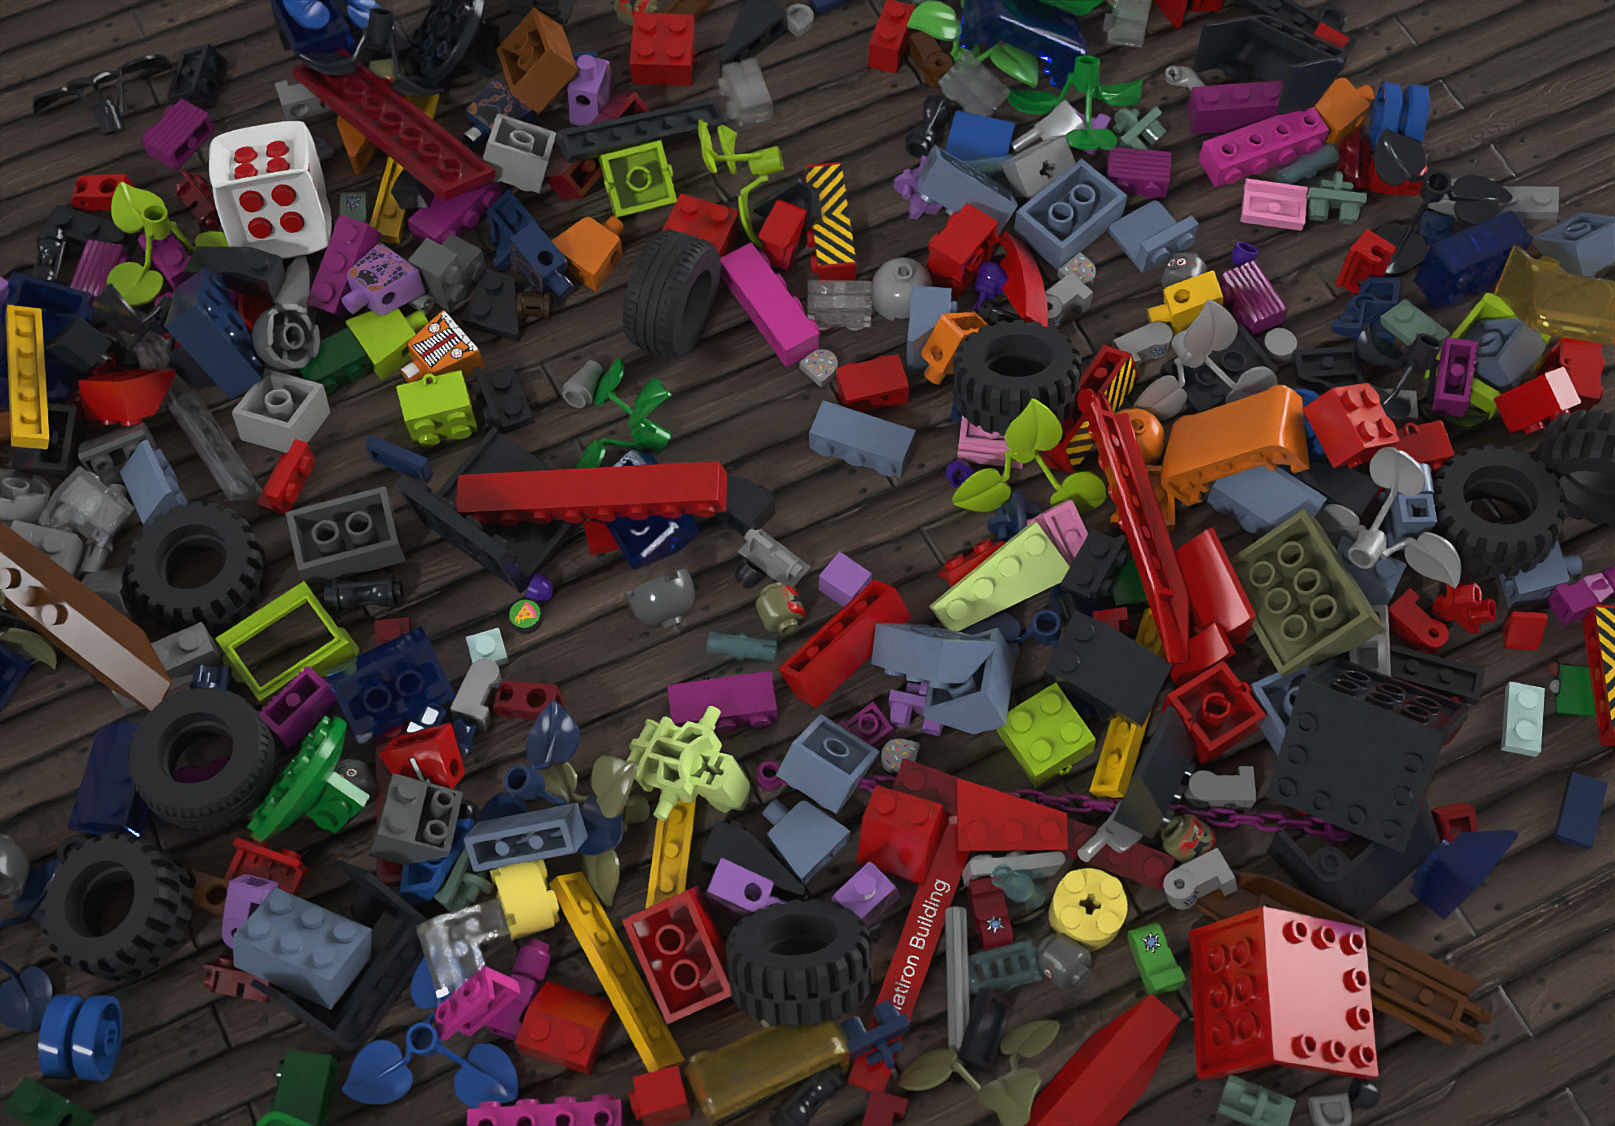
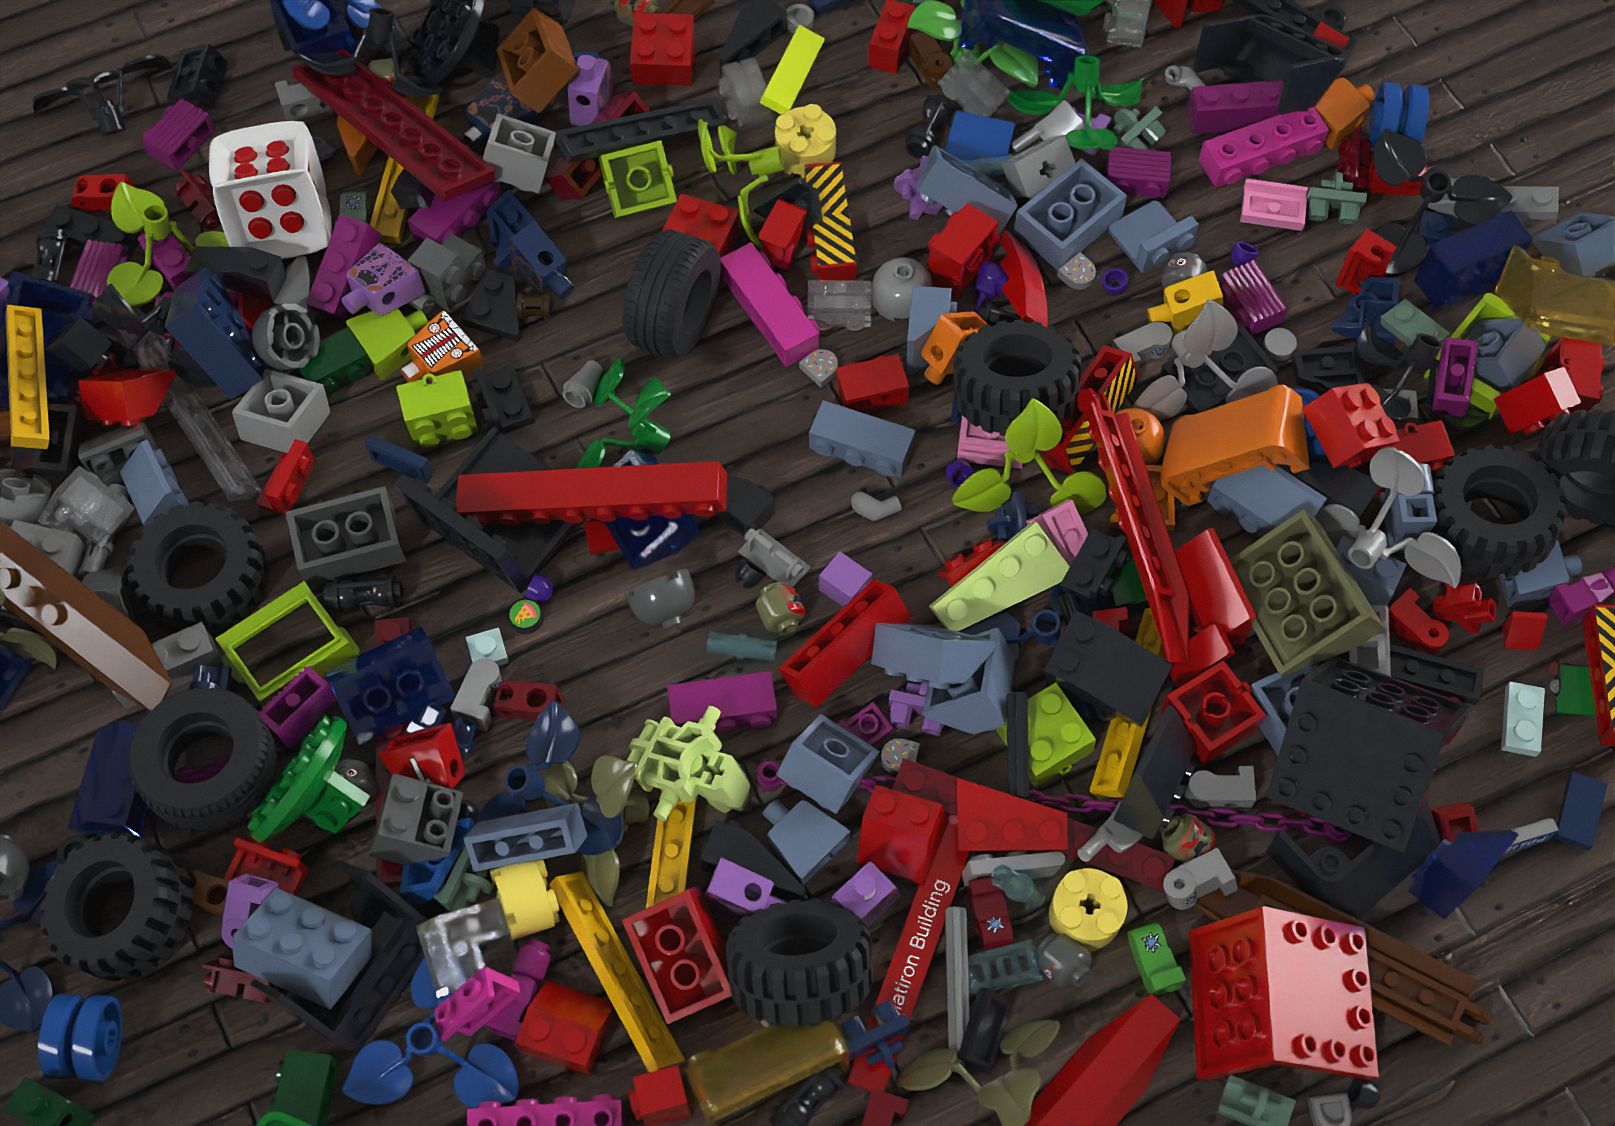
(591, 250): orange torso -> none
(792, 70): none -> neon yellow tile
(805, 138): none -> light yellow brick
(873, 508): none -> light grey arm
(1017, 744): none -> black axle
(1065, 297): light grey leg -> none
(1122, 281): none -> dark purple hinge
(1307, 165): clear light blue pin -> none
(1533, 834): none -> light grey tile

